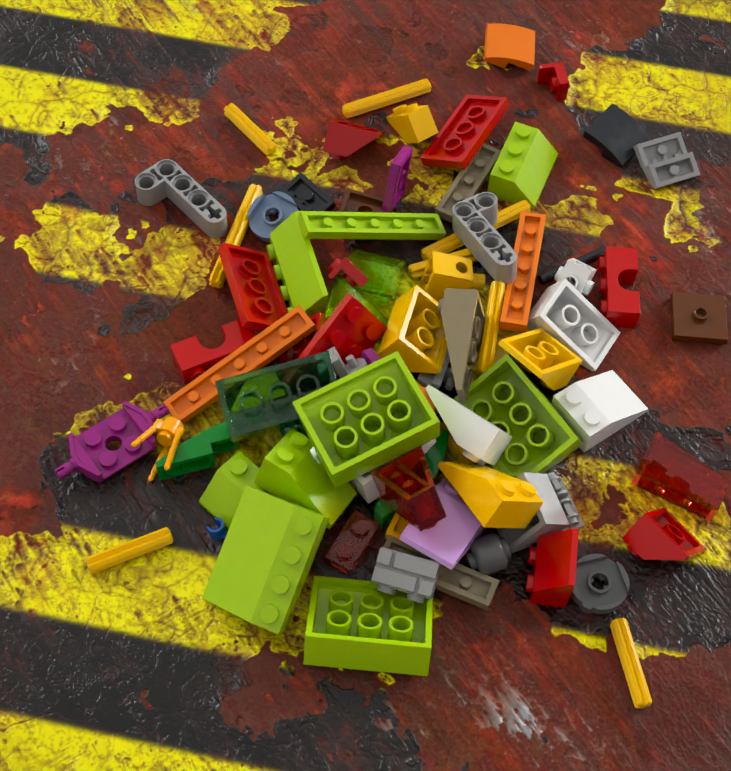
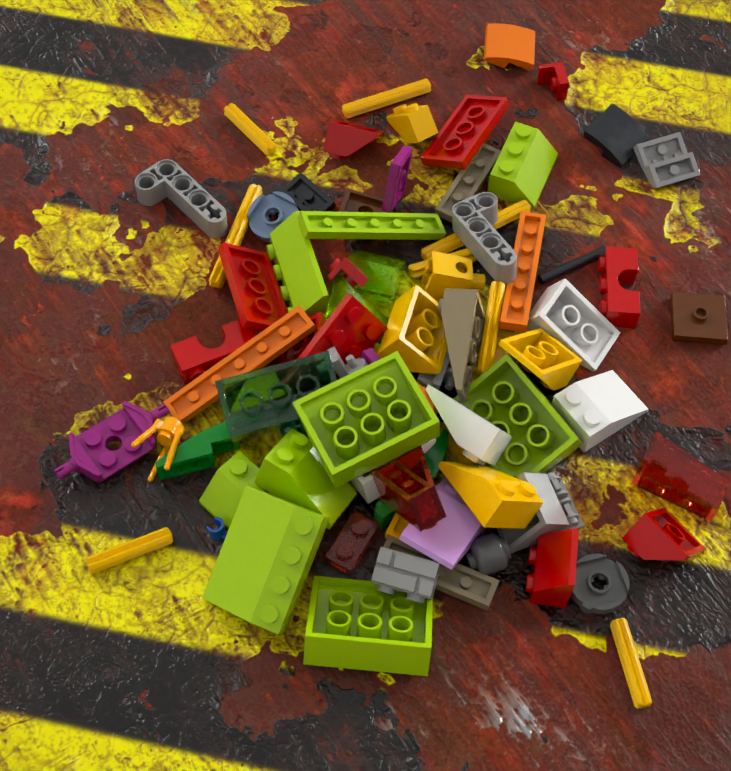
(580, 272): white brick -> none

